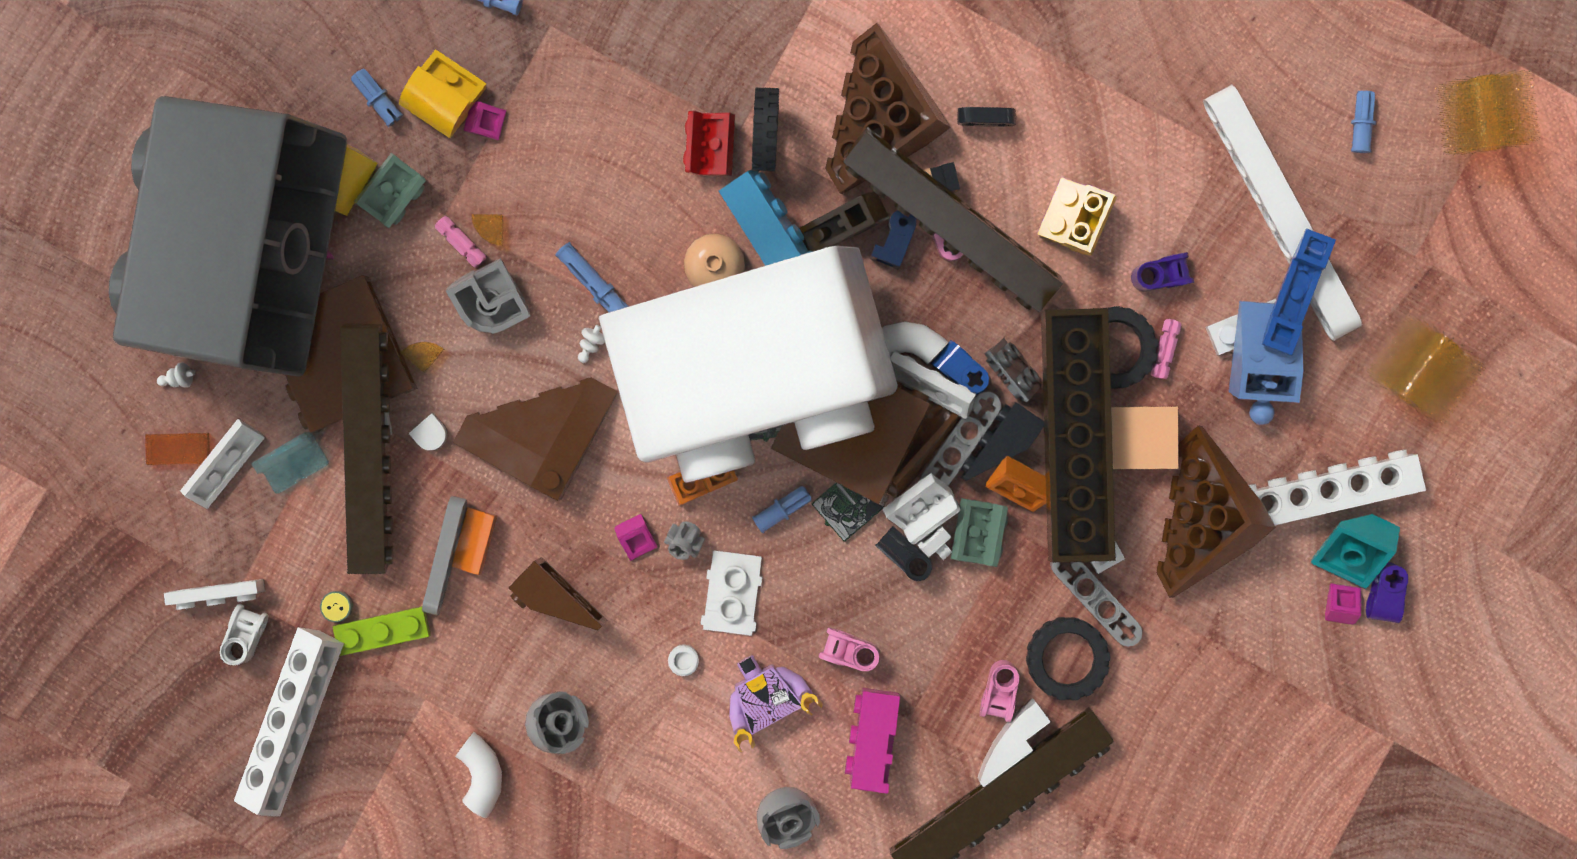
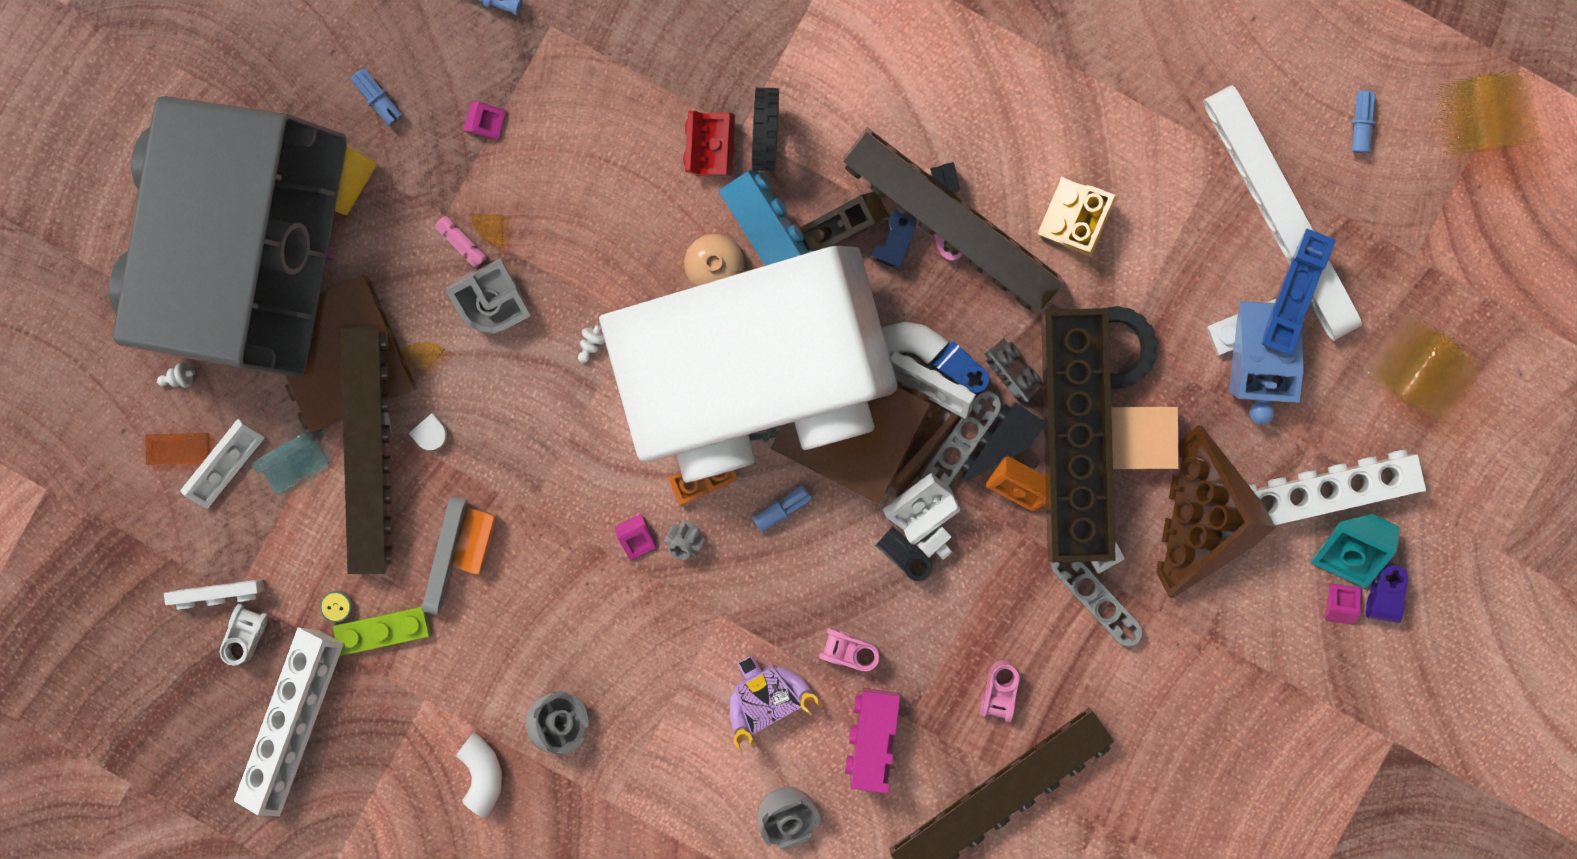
(391, 191): sand green bracket -> none
(441, 93): yellow brick -> none
(540, 437): reddish brown slope -> none
(549, 593): reddish brown slope -> none
(585, 273): medium blue pin -> none
(683, 660): white tile -> none
(732, 593): white piece -> none
(845, 510): piece -> none
(886, 99): reddish brown slope -> none
(979, 532): sand green bracket -> none
(986, 116): black beam -> none
(1011, 742): white slope -> none
(1074, 690): black tyre -> none
(1166, 348): bright pink axle -> none
(1167, 272): dark purple piece -> none

